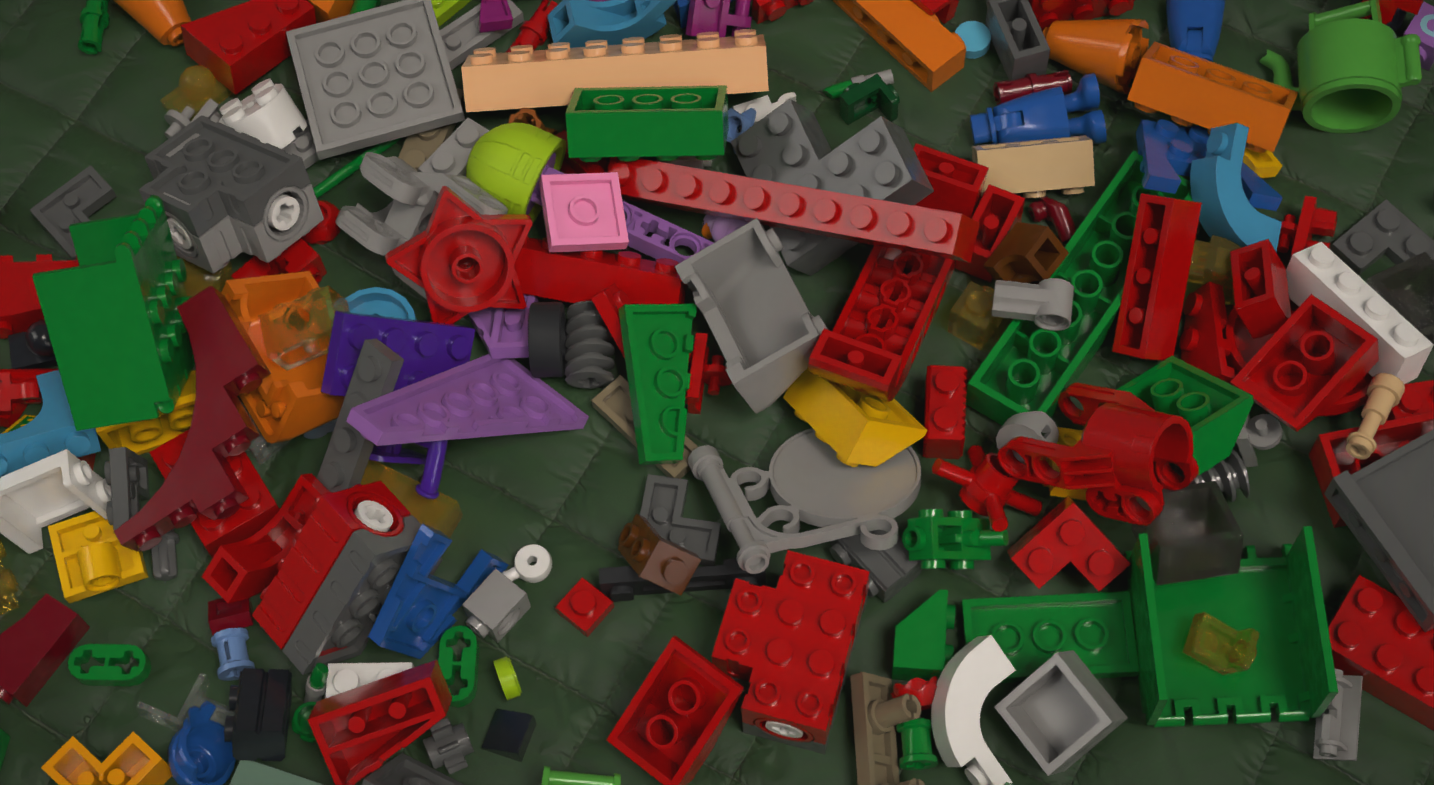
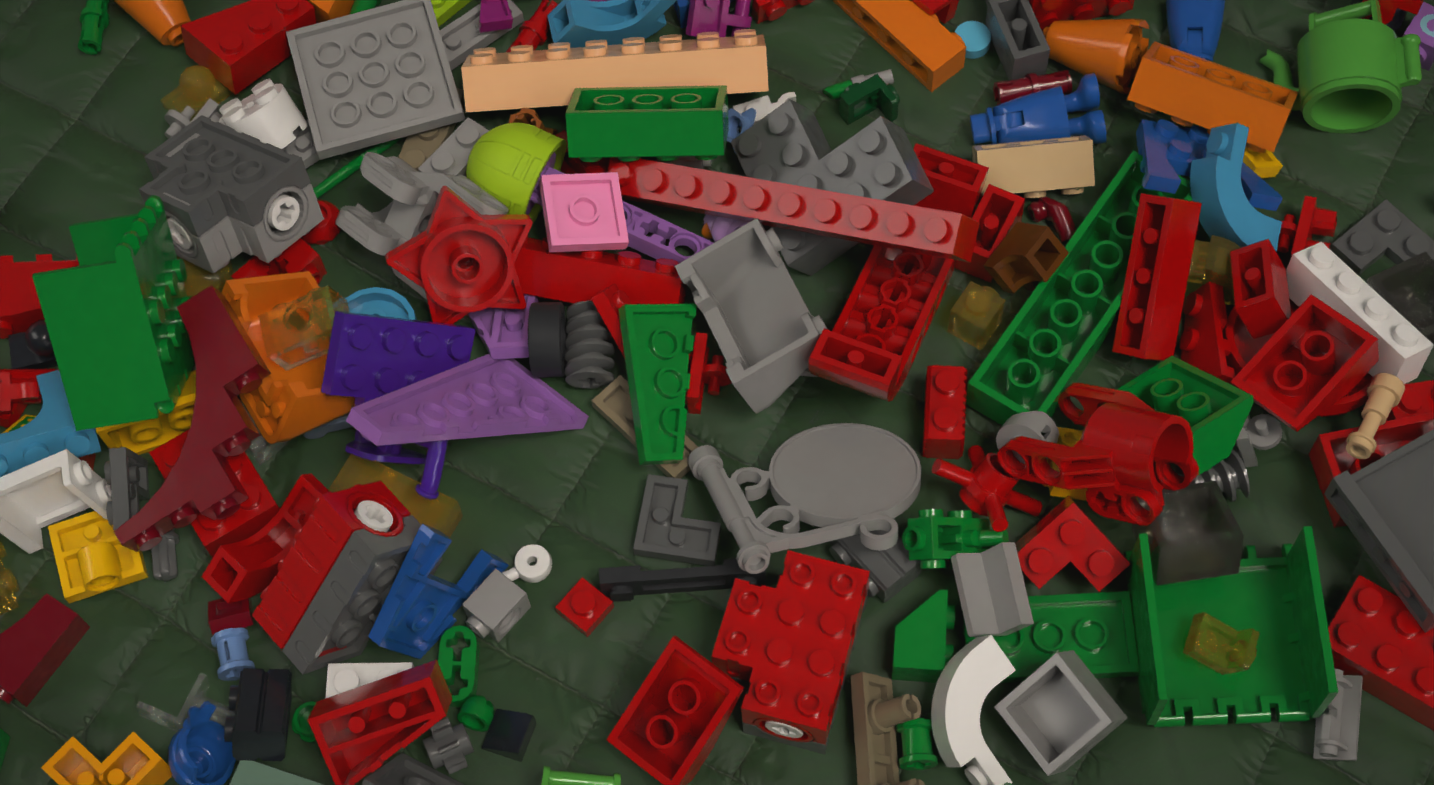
(72, 205): dark grey plate -> none
(109, 656): green beam -> none
(316, 683): piece -> none
(348, 450): dark grey plate -> none
(476, 713): none -> green hinge
(507, 678): lime tile -> none
(656, 557): reddish brown bracket -> none
(852, 422): yellow slope -> none
(920, 688): red plate -> none
(992, 591): none -> light grey panel
(1044, 303): light grey piece -> none

